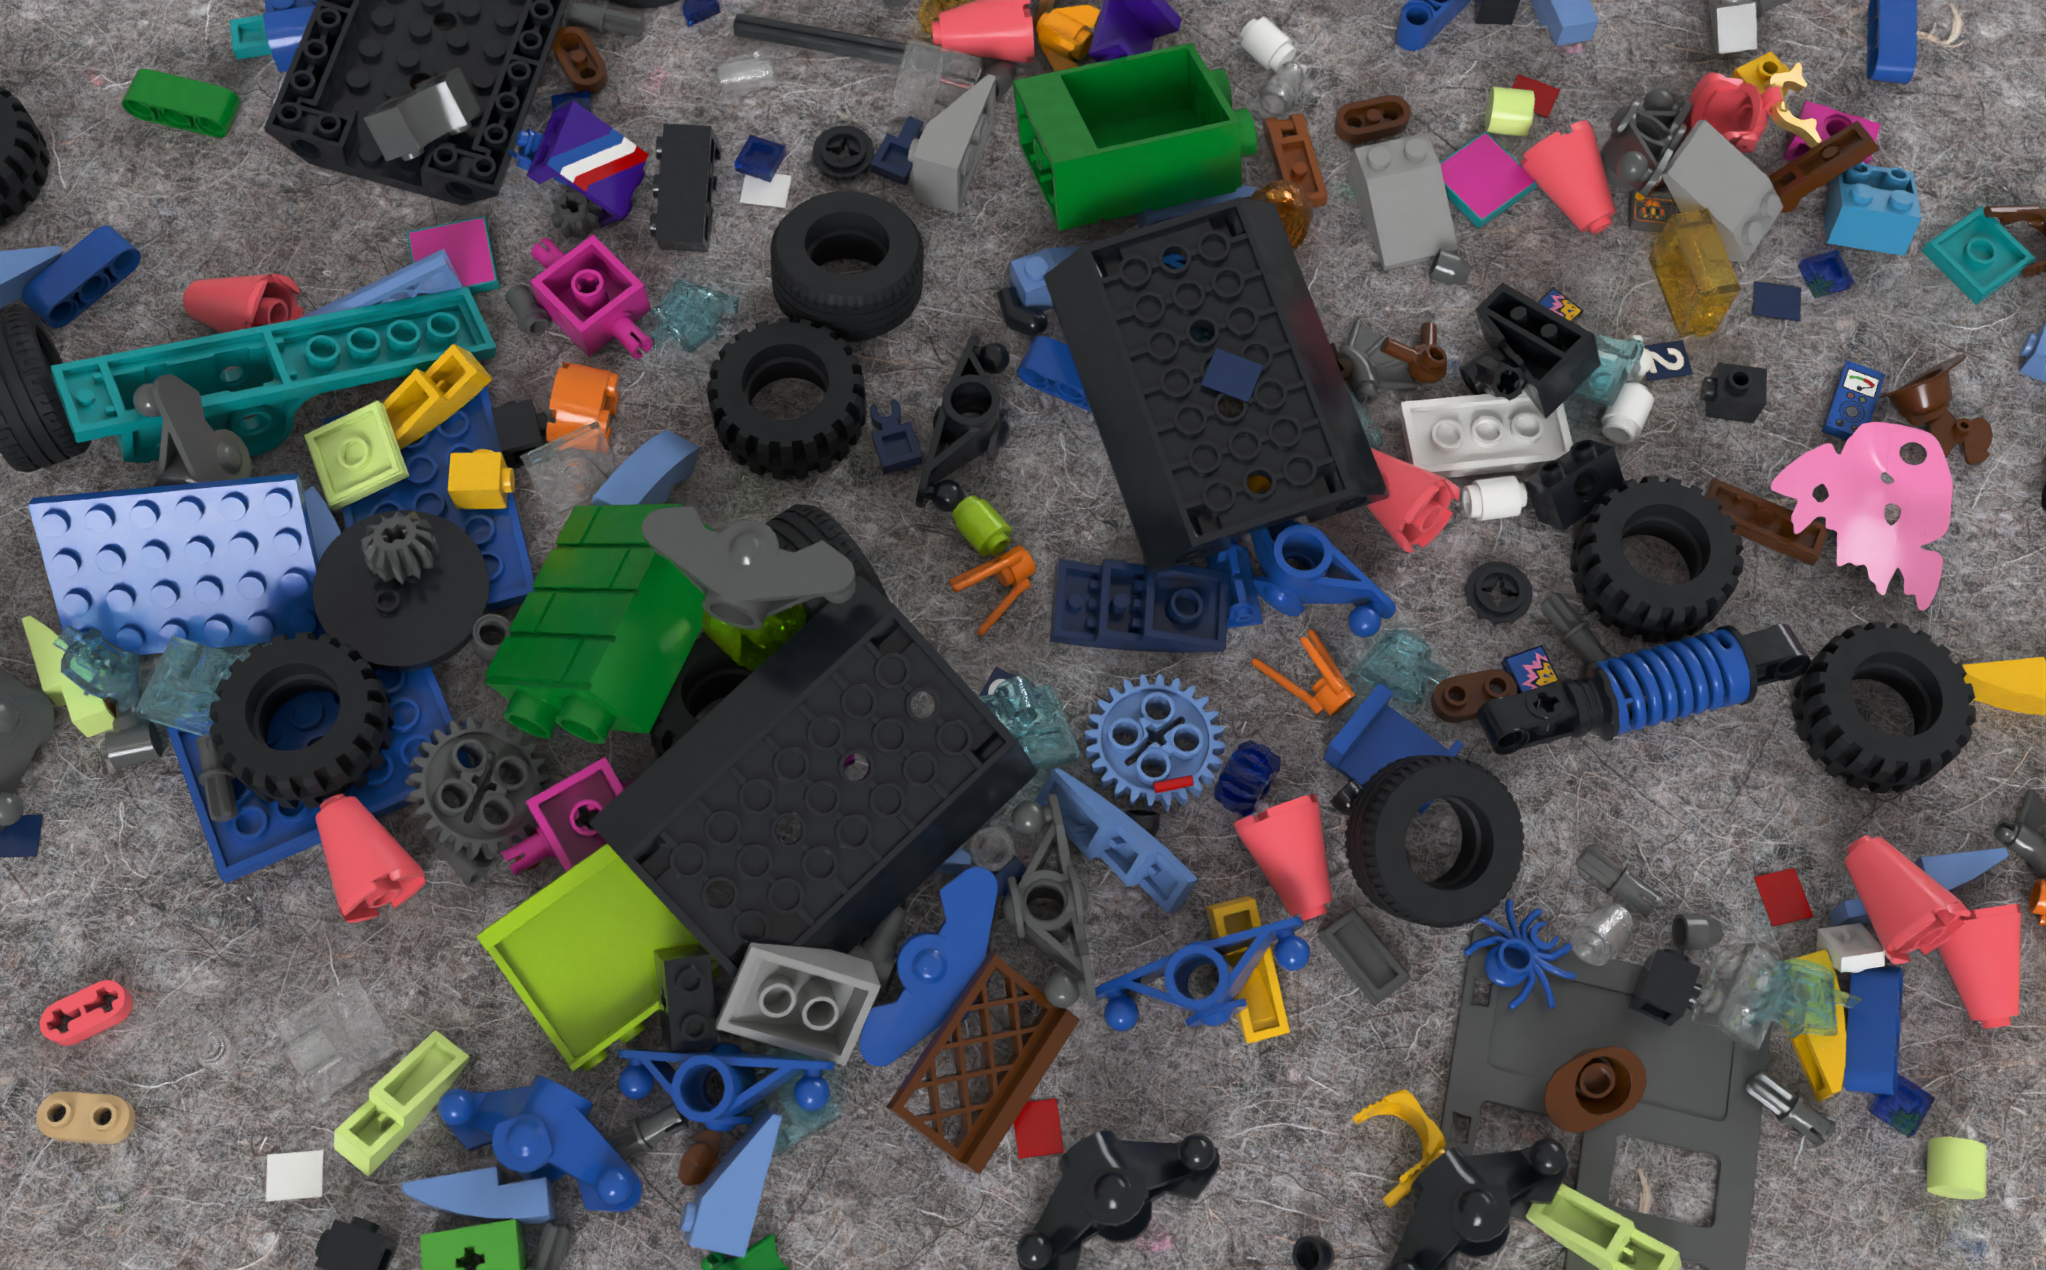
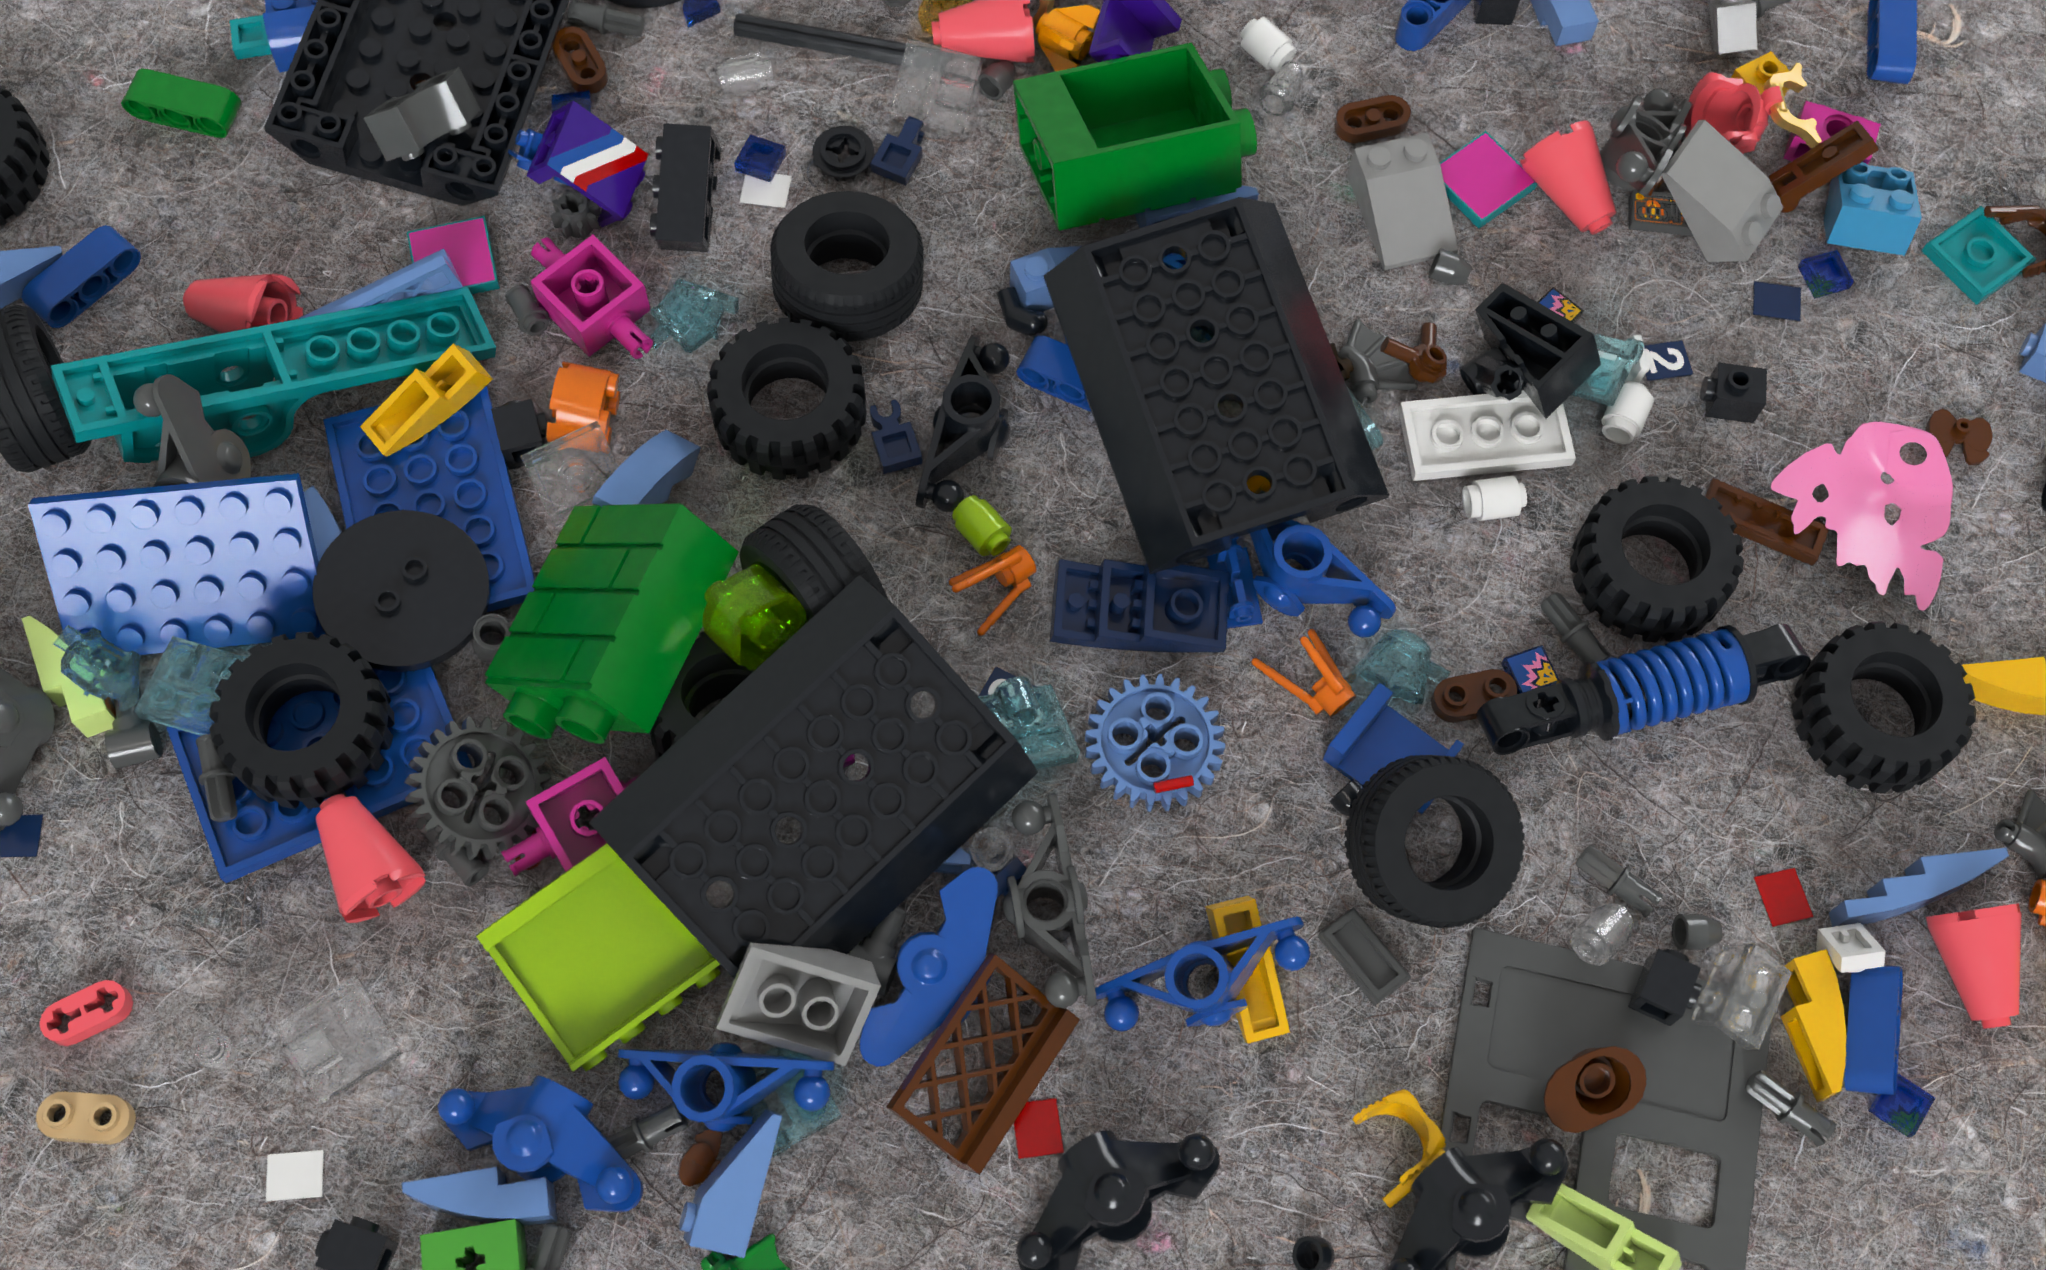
(356, 455): yellowish green tile -> none
(399, 547): dark grey gear -> none
(399, 1103): yellowish green slope -> none
(480, 480): yellow brick -> none
(686, 997): black brick -> none
(744, 568): dark grey piece -> none
(952, 148): light grey slope -> none
(1125, 846): medium blue slope -> none
(1148, 820): black hinge -> none
(1232, 375): dark blue sticker -> none
(1247, 778): clear blue gear -> none
(1291, 853): coral cone -> none
(1293, 208): clear orange hair -> none
(1295, 155): dark orange plate -> none
(1415, 503): coral cone -> none
(1509, 111): yellowish green piece -> none
(1512, 584): black gear -> none
(1520, 955): blue animal -> none
(1544, 94): red sticker -> none
(1573, 483): black brick -> none
(1694, 273): clear yellow window -> none
(1802, 999): clear light blue piece -> none
(1853, 400): blue tile -> none
(1902, 900): coral cone -> none
(1925, 395): reddish brown piece -> none
(1956, 1168): yellowish green piece -> none

